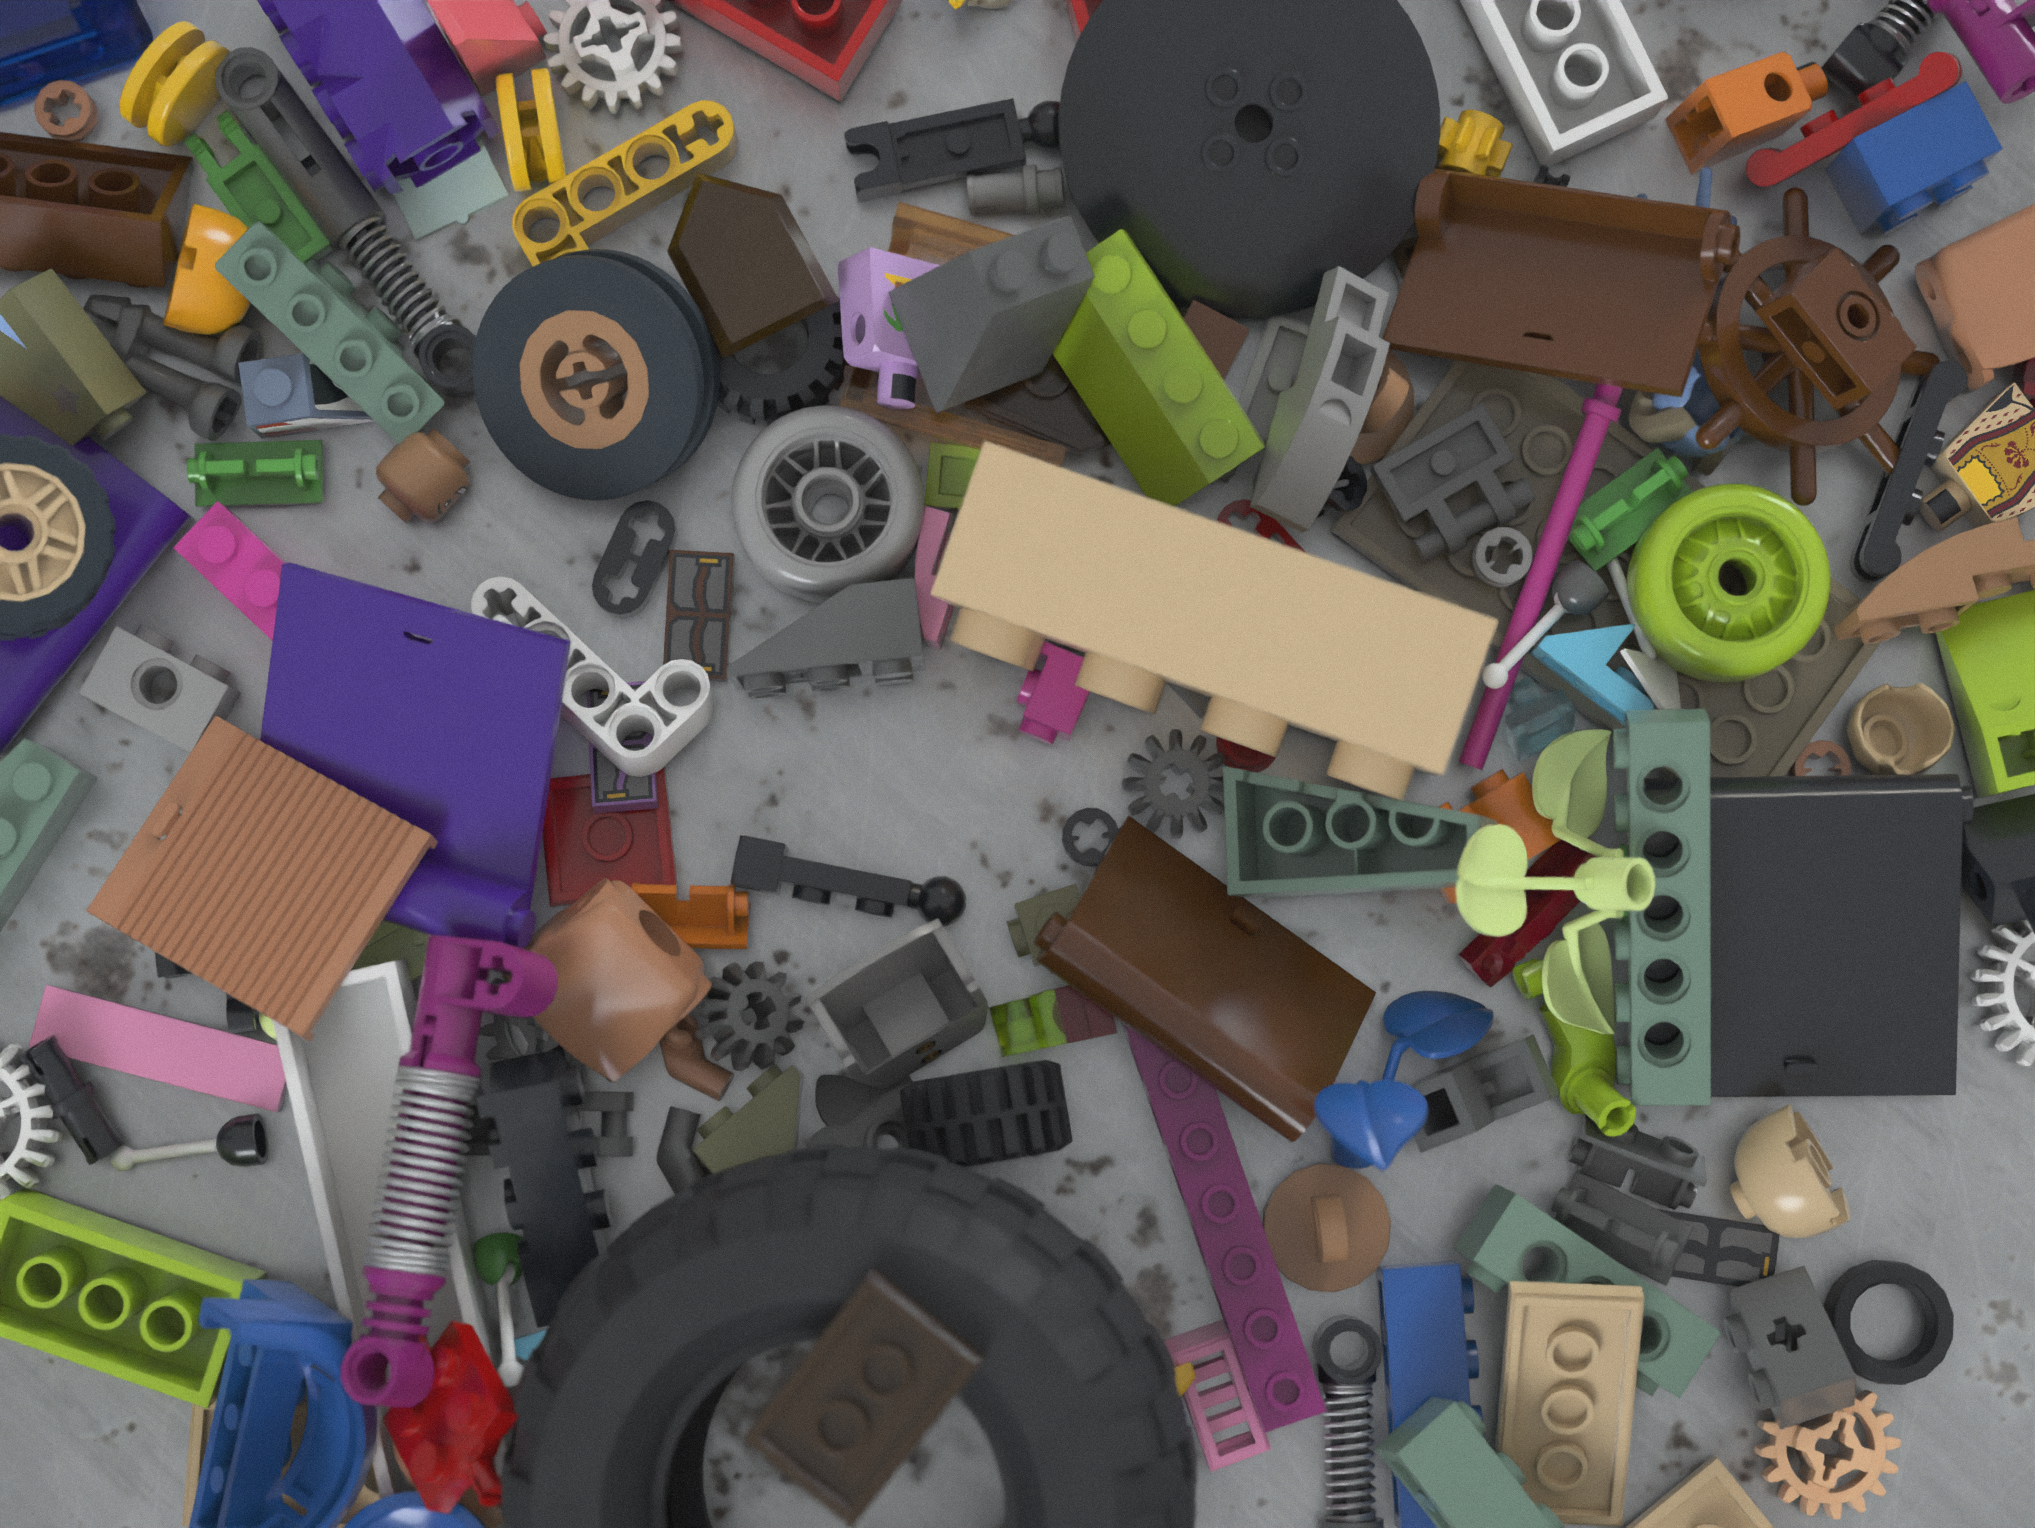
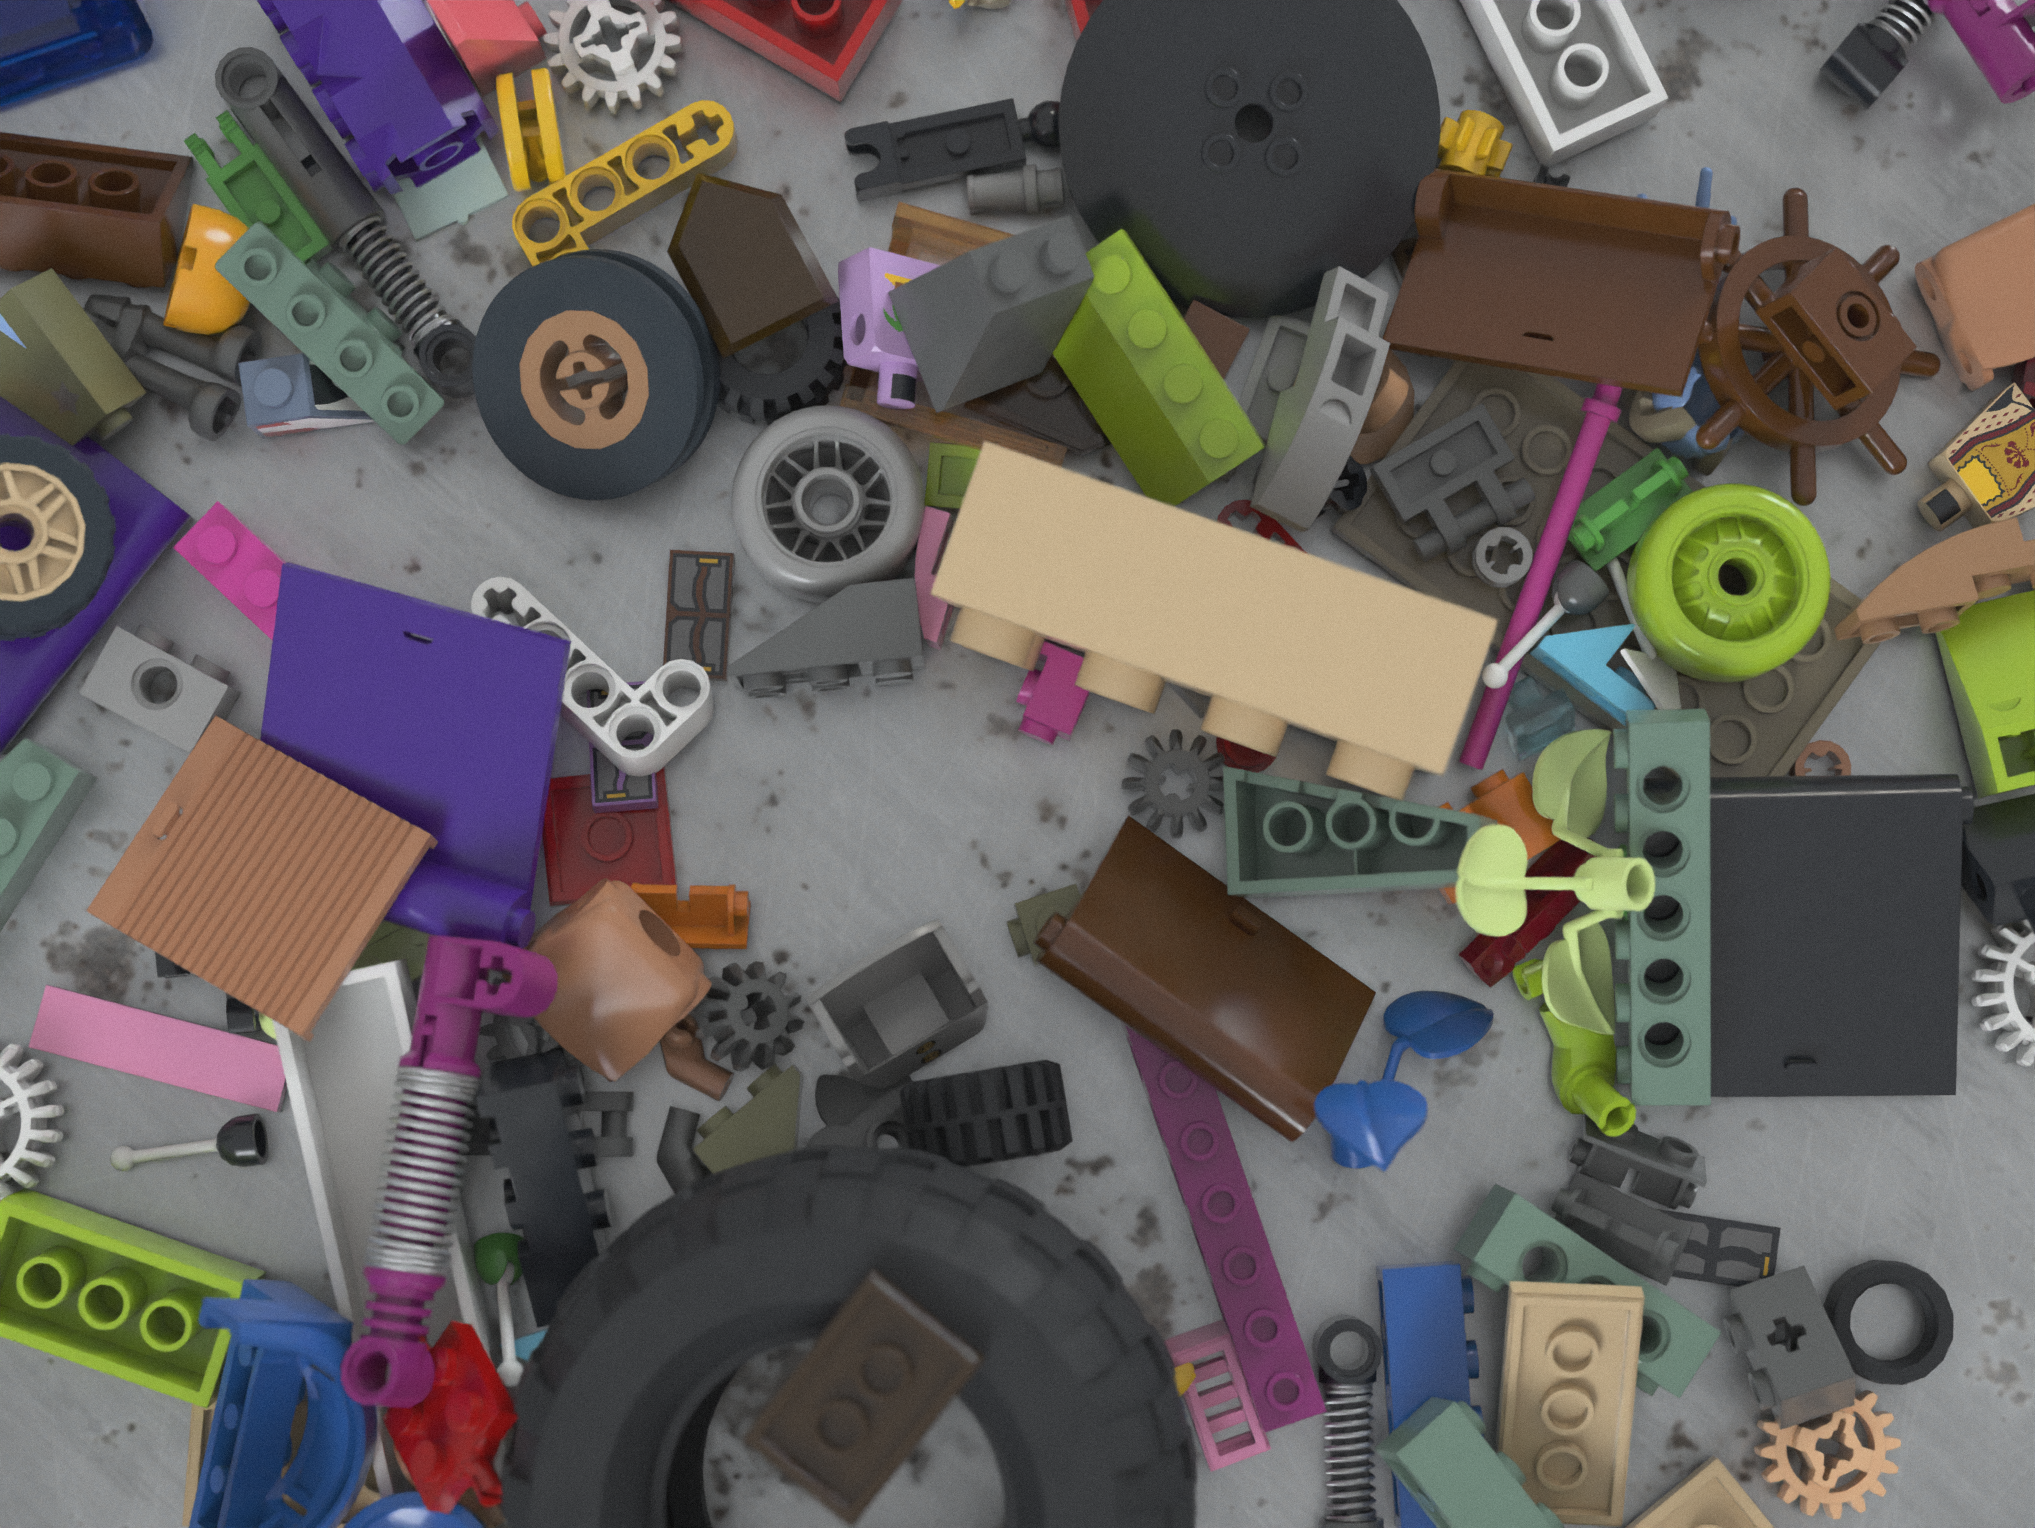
(58, 94): nougat bush -> none
(72, 1100): black pin -> none
(173, 84): yellow head -> none
(257, 473): bright green hinge -> none
(422, 476): medium nougat head -> none
(620, 553): black beam -> none
(765, 866): black plate -> none
(1048, 1021): clear neon green leg -> none
(1087, 817): black bush -> none
(1327, 1227): medium nougat tile -> none
(1482, 1091): dark grey brick -> none
(1744, 109): orange torso -> none
(1787, 1178): tan cylinder -> none
(1830, 134): red plate -> none
(1896, 496): black plate -> none
(1900, 729): tan hair -> none
(1914, 158): blue brick -> none

